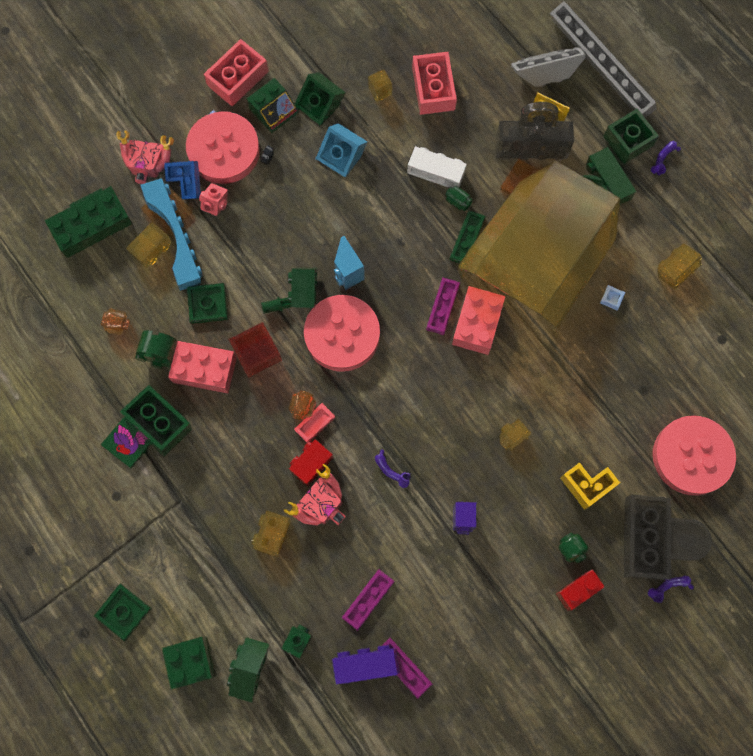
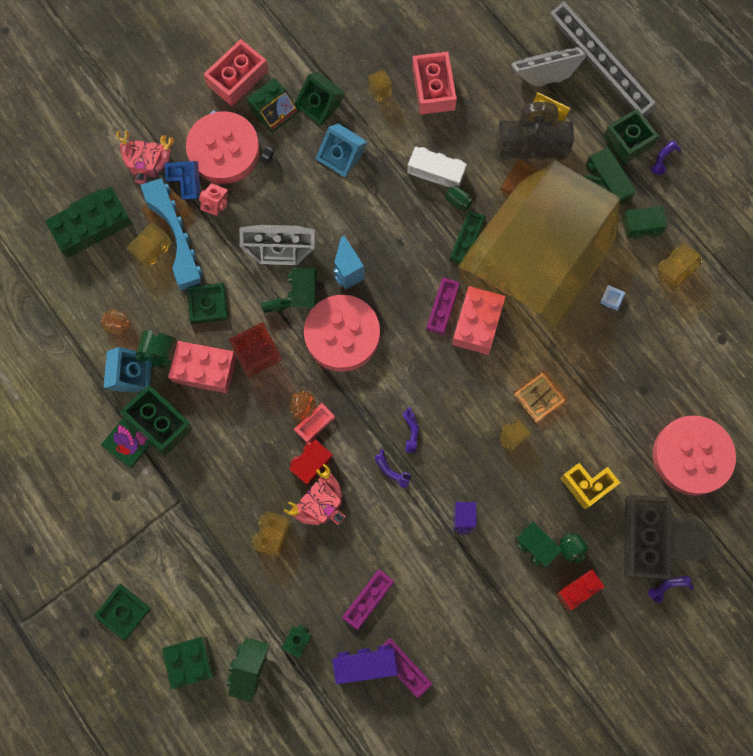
(124, 372): none -> dark azure slope
(277, 243): none -> light grey wedge
(411, 421): none -> dark purple piece
(537, 545): none -> dark green brick
(540, 396): none -> clear orange tile
(644, 222): none -> dark green brick

